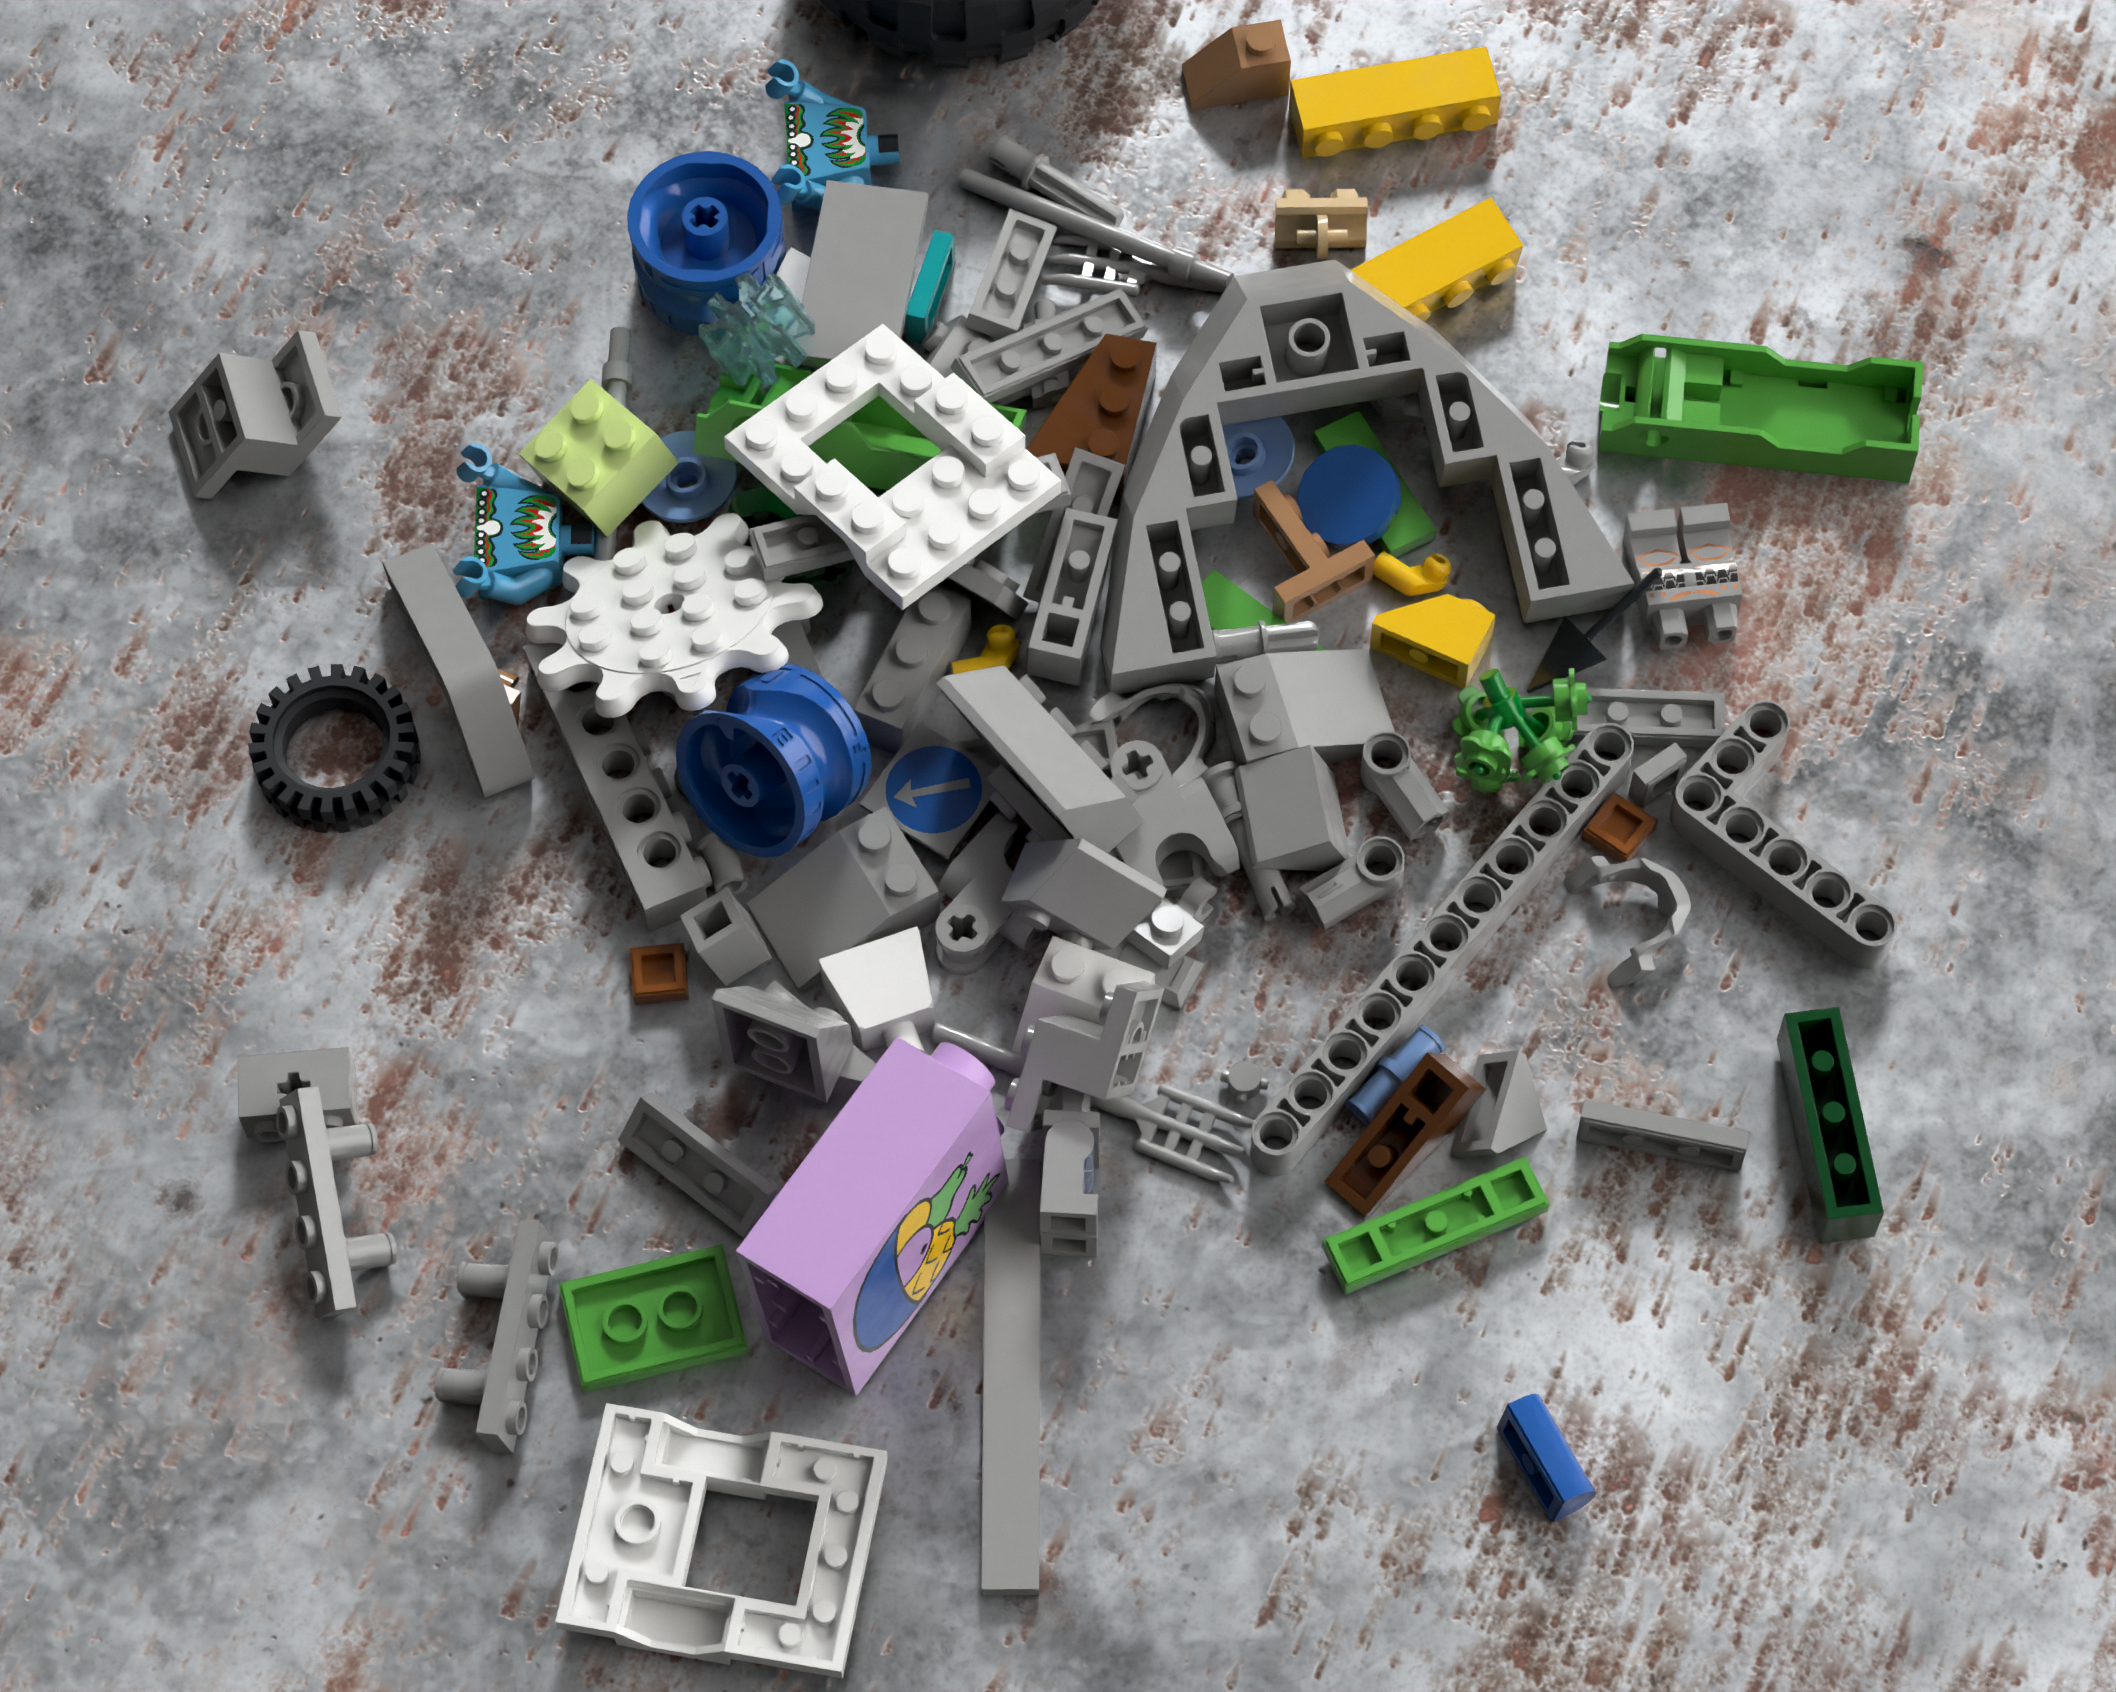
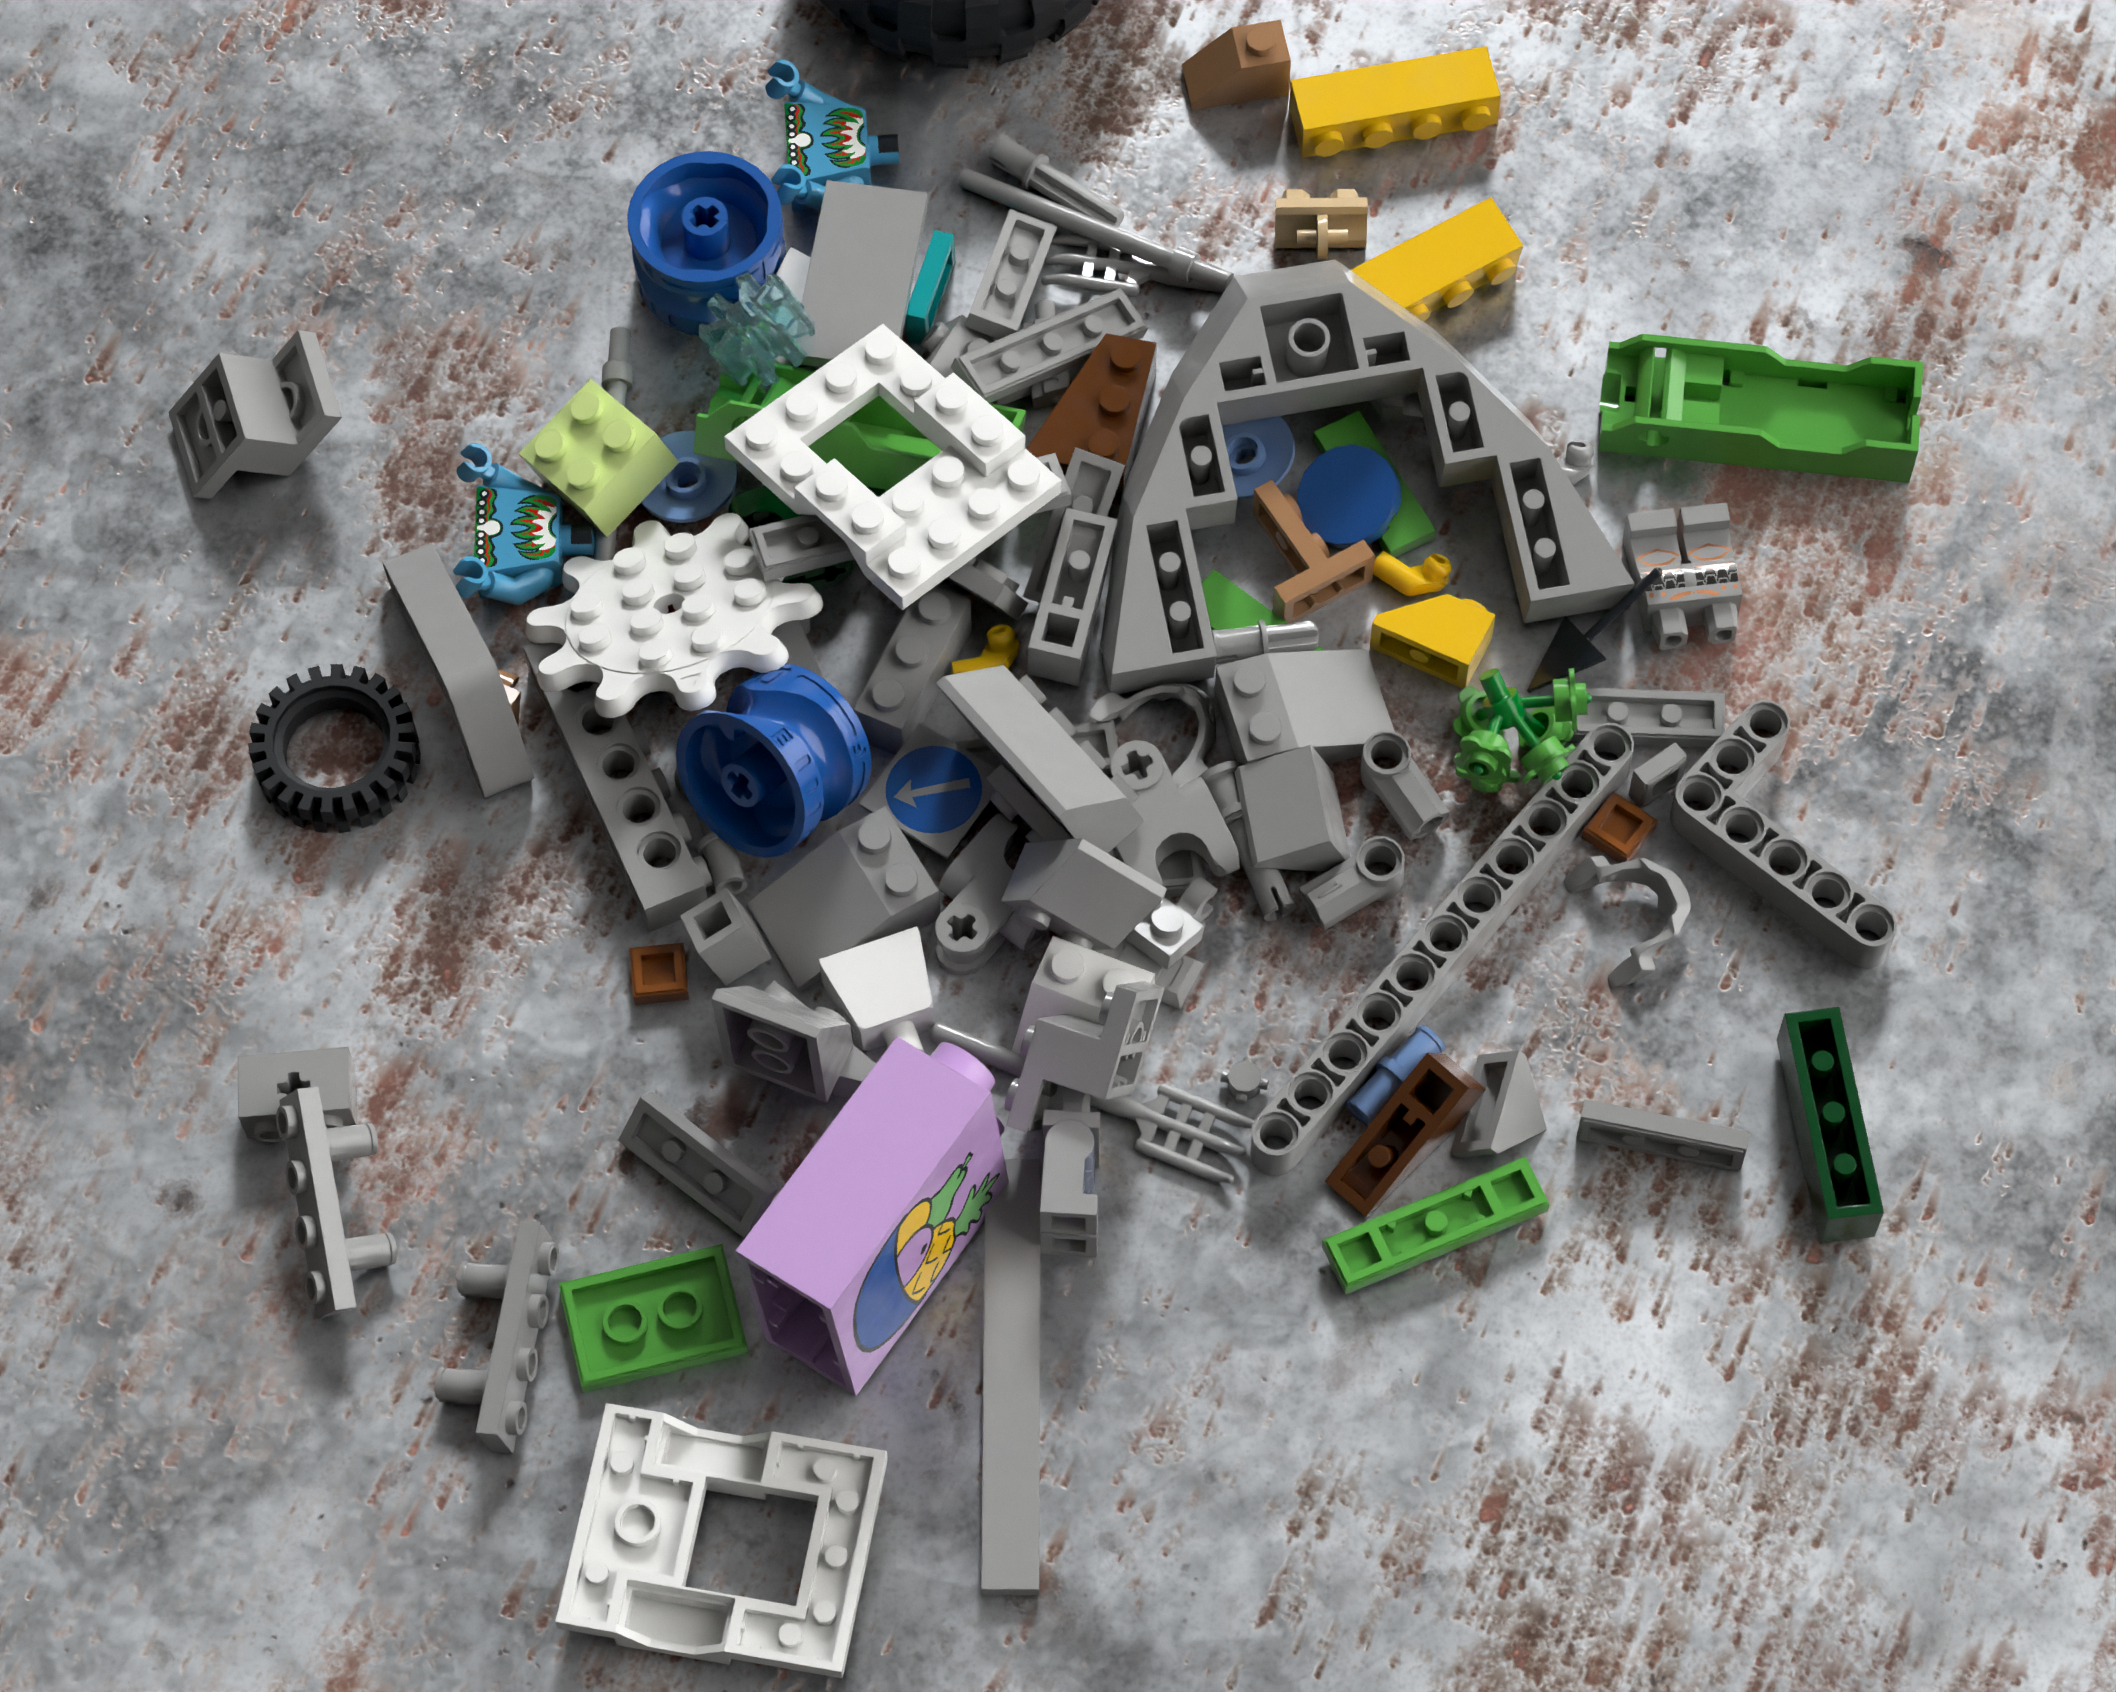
(1545, 1457): blue brick -> none

